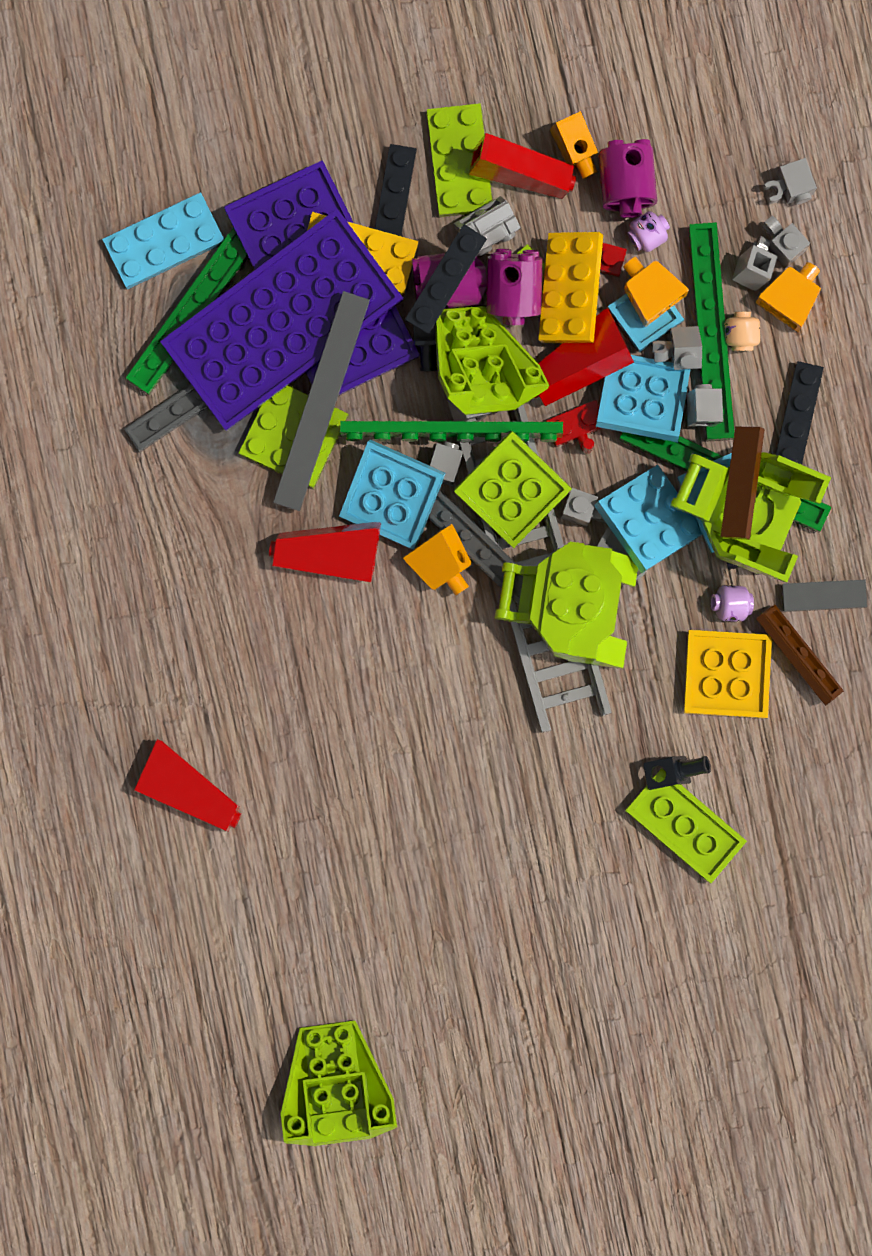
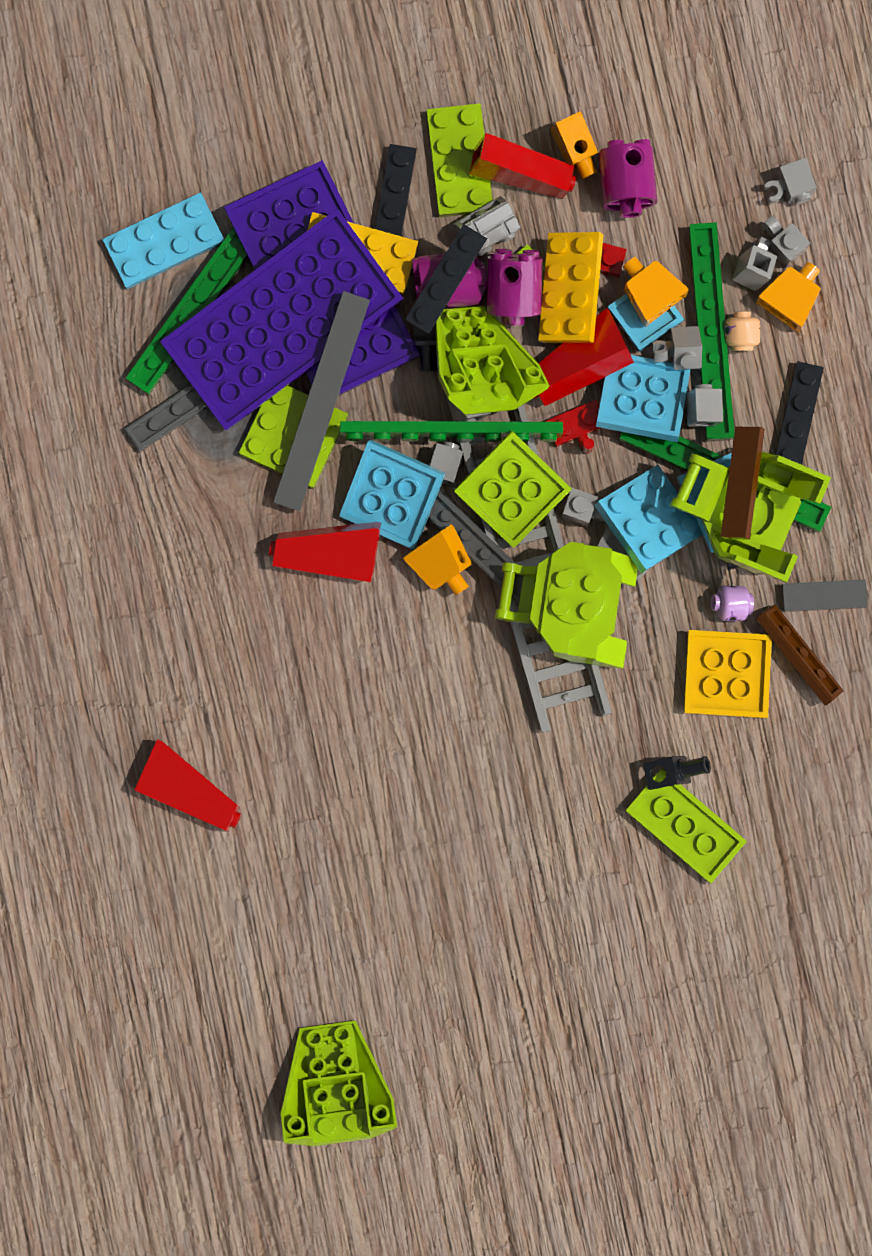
(648, 231): lavender head -> none

